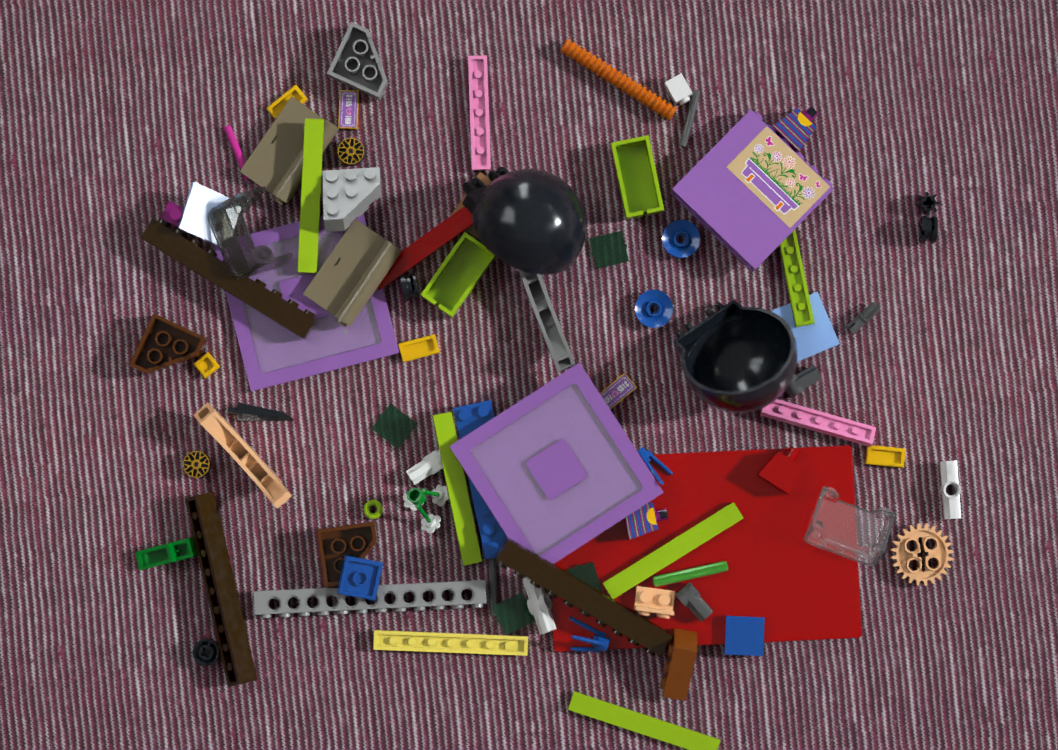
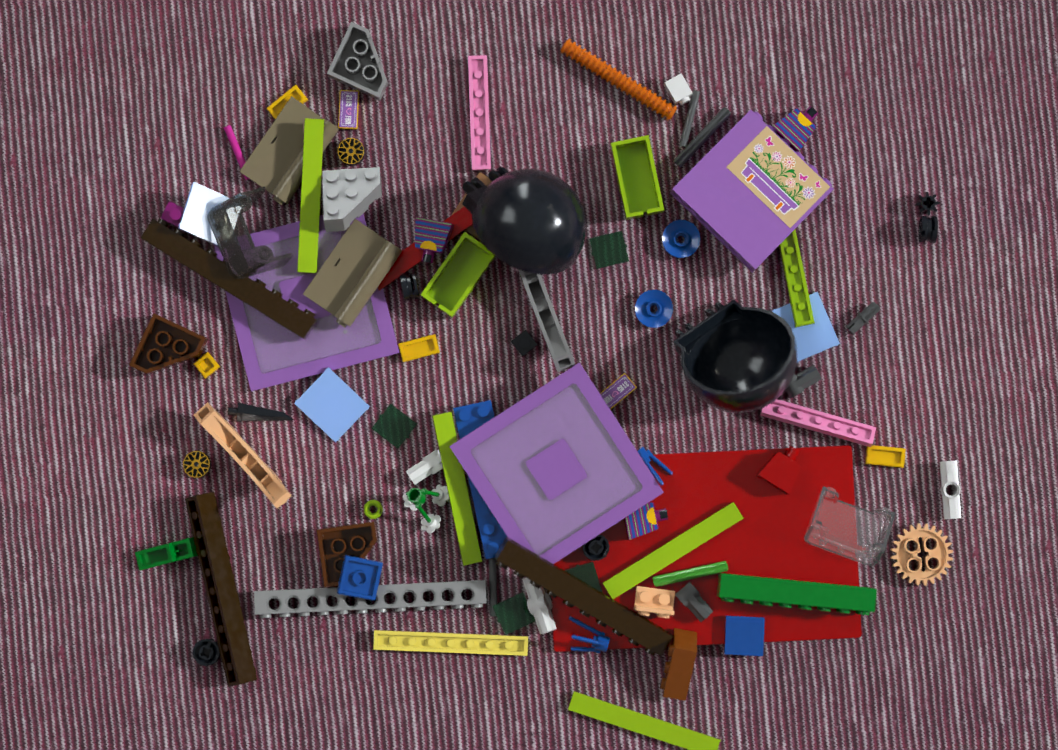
(332, 404): none -> light blue piece
(431, 237): none -> torso
(524, 343): none -> black plate
(596, 548): none -> black wheel
(702, 137): none -> dark grey axle
(801, 593): none -> green brick

